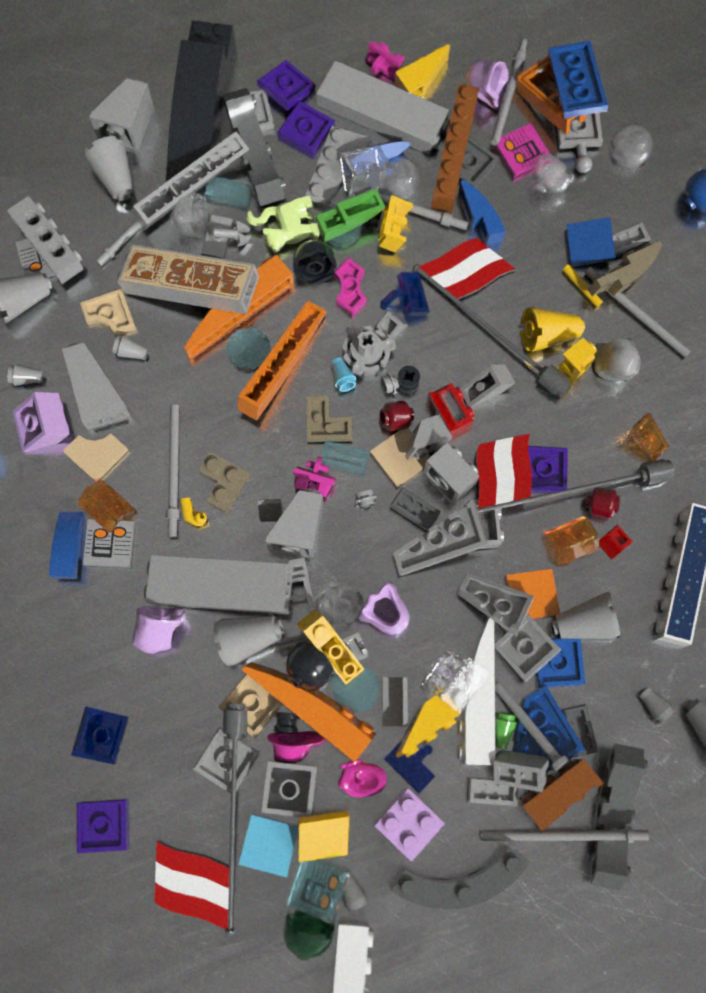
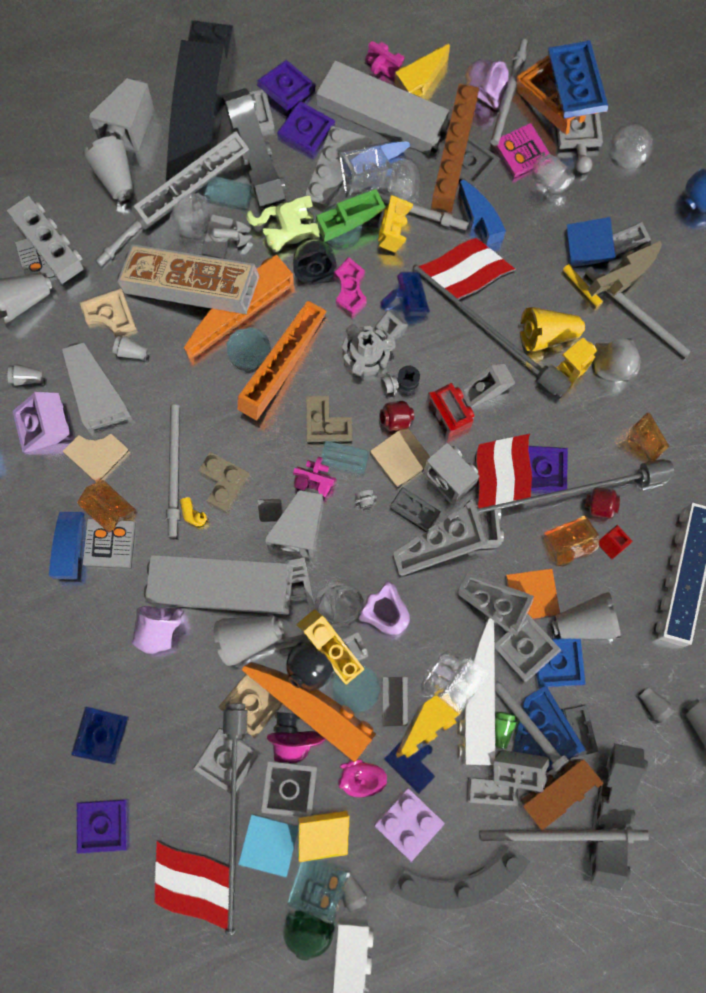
(343, 377): medium azure cone -> none
(428, 437): light grey slope -> none

